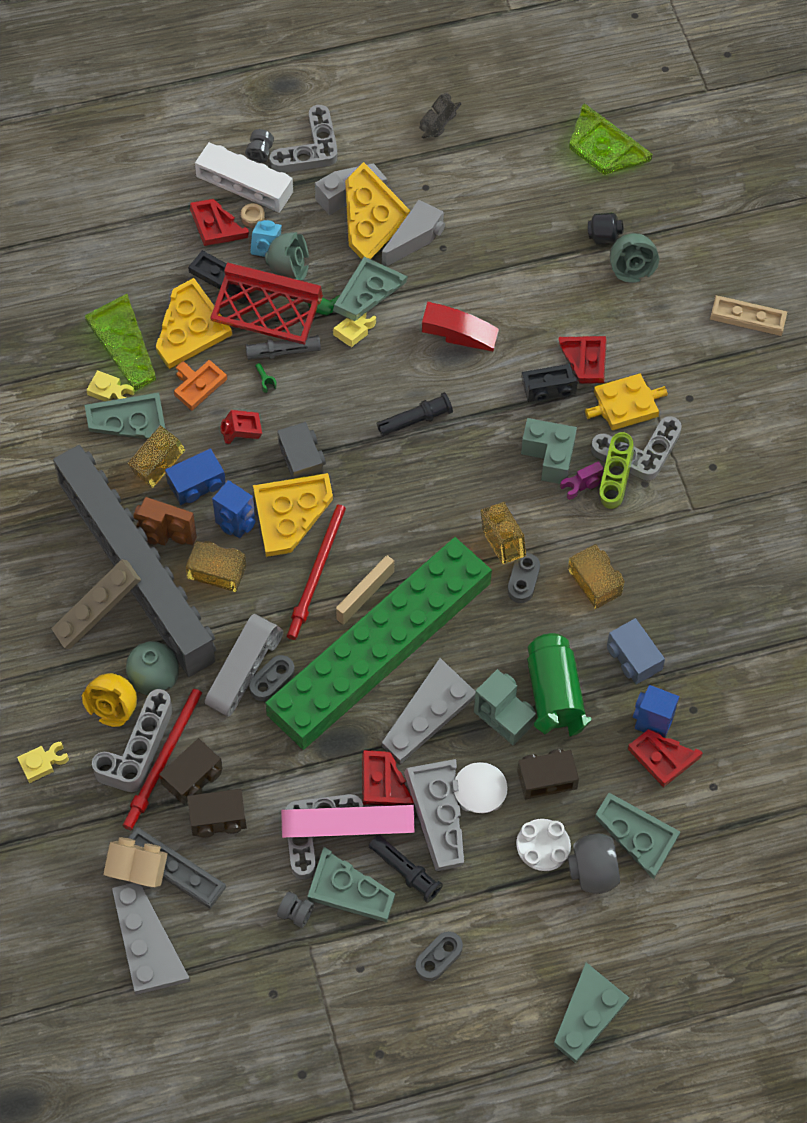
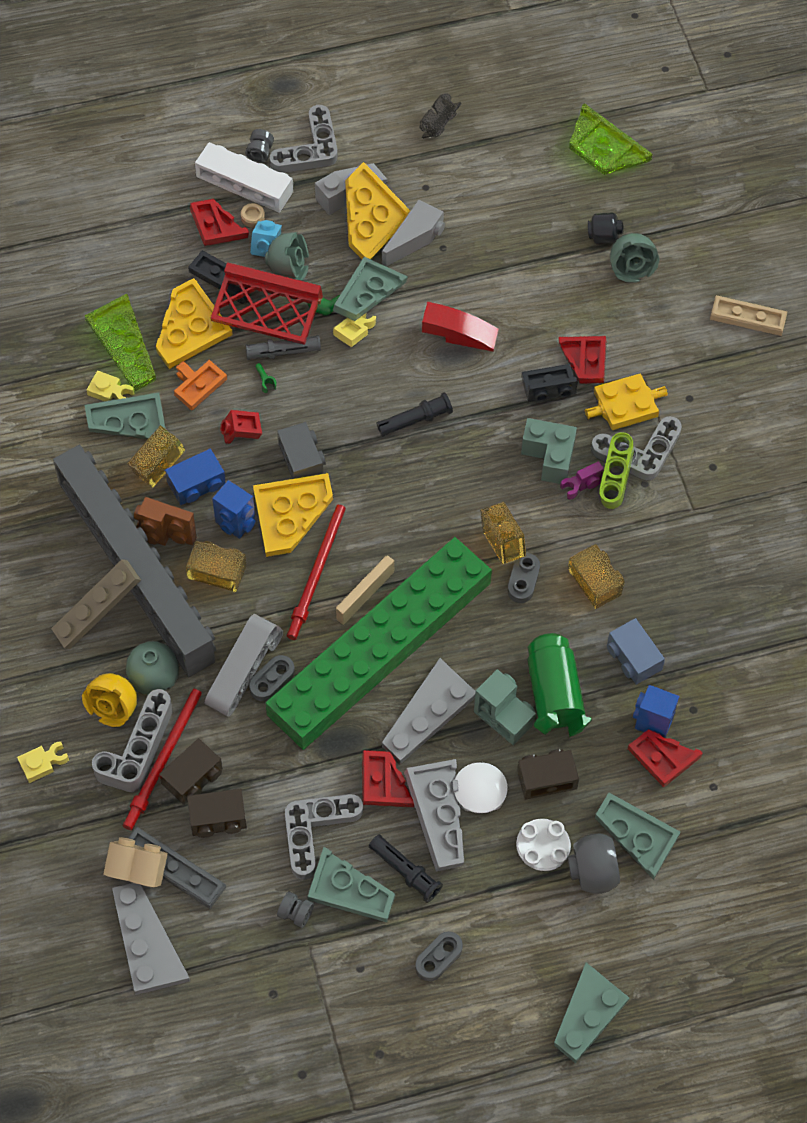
(347, 821): bright pink beam -> none

